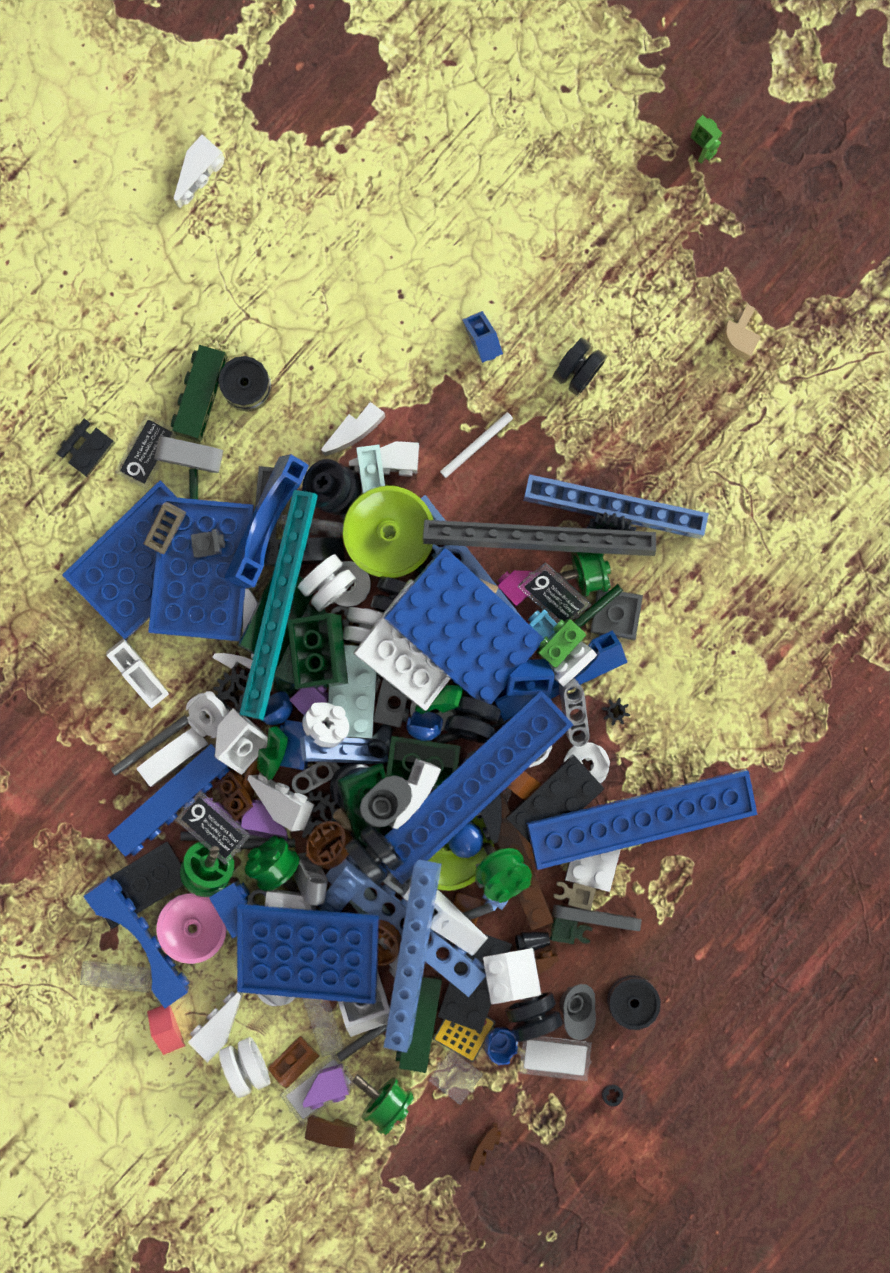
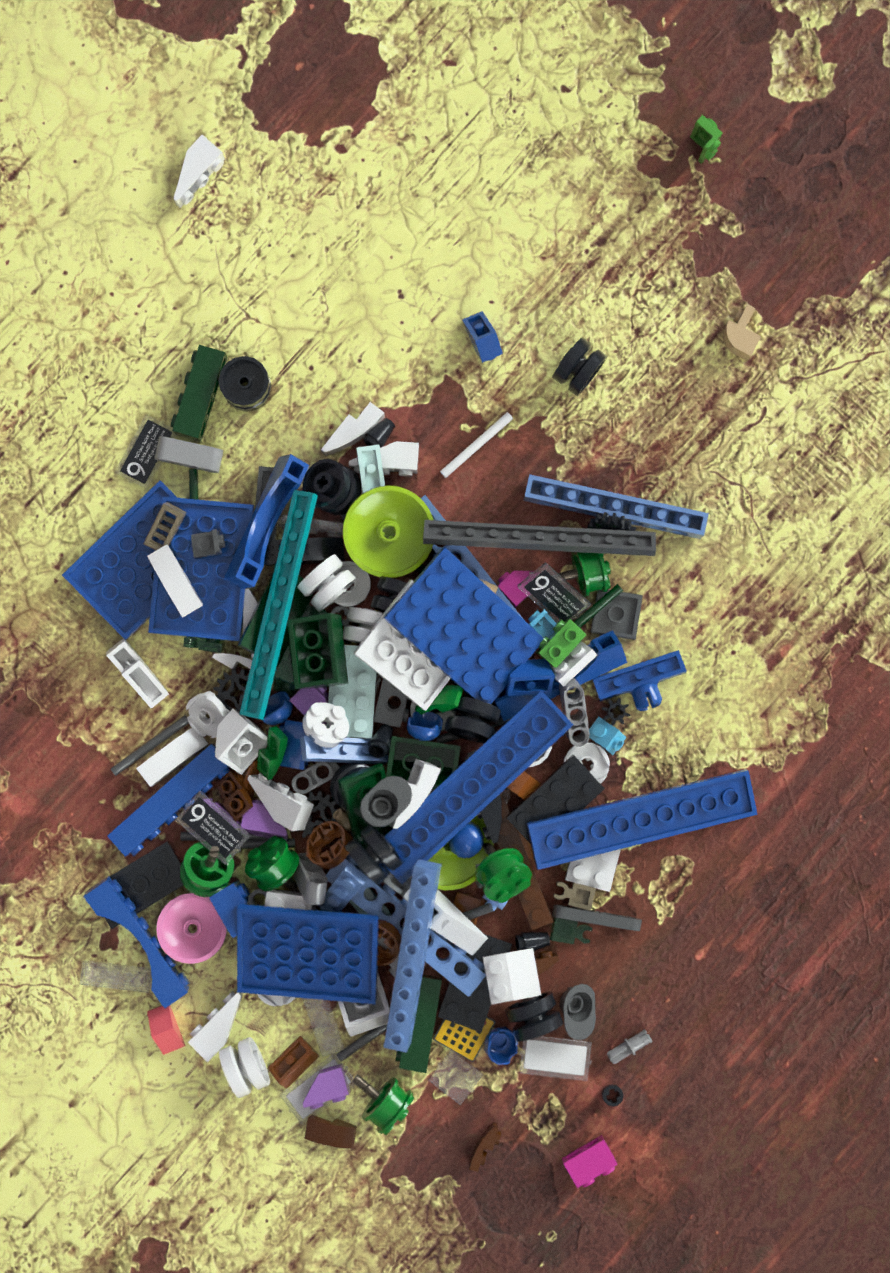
(91, 451): black plate -> none
(175, 580): none -> white slope
(204, 644): none -> clear green plate
(380, 433): none -> black cone
(589, 1162): none -> dark pink brick
(606, 735): none -> medium azure bracket
(629, 1047): none -> light grey axle
(640, 680): none -> blue plate
(645, 1009): black wheel -> none

